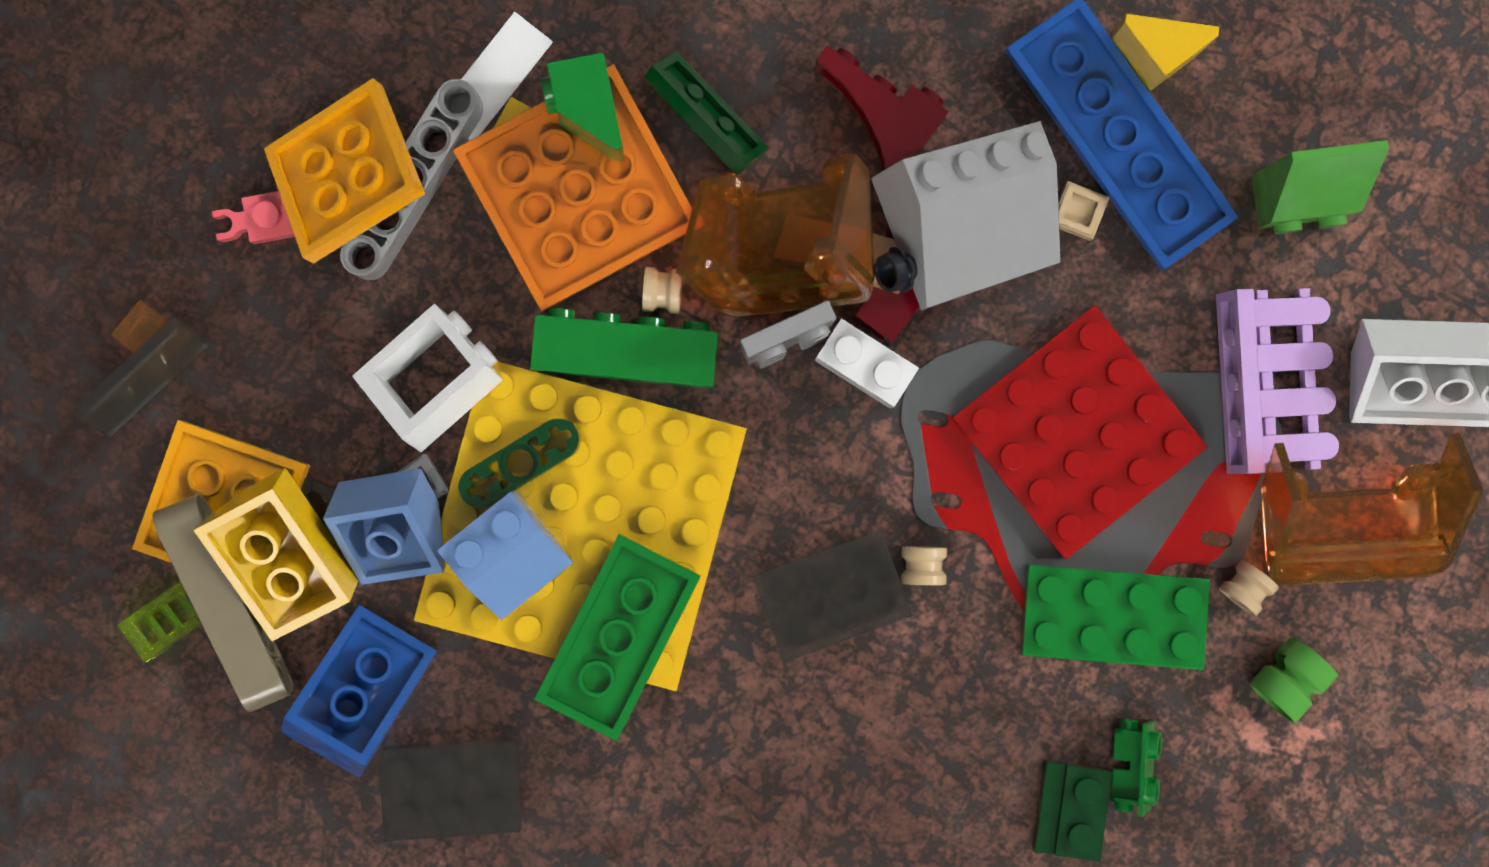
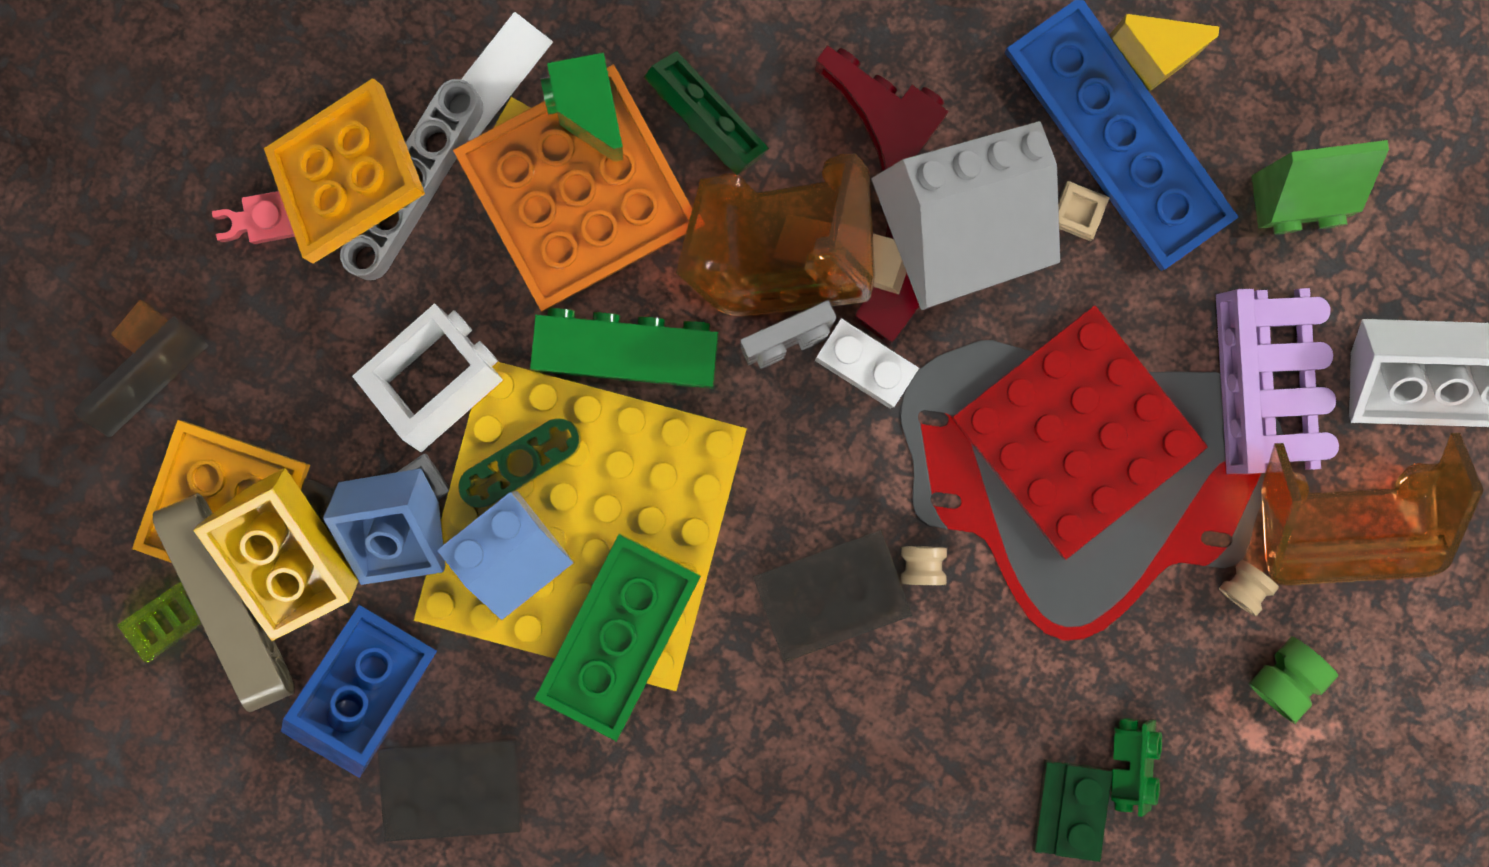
(661, 291): tan wheel -> none
(895, 270): black plate -> none
(1115, 617): green plate -> none

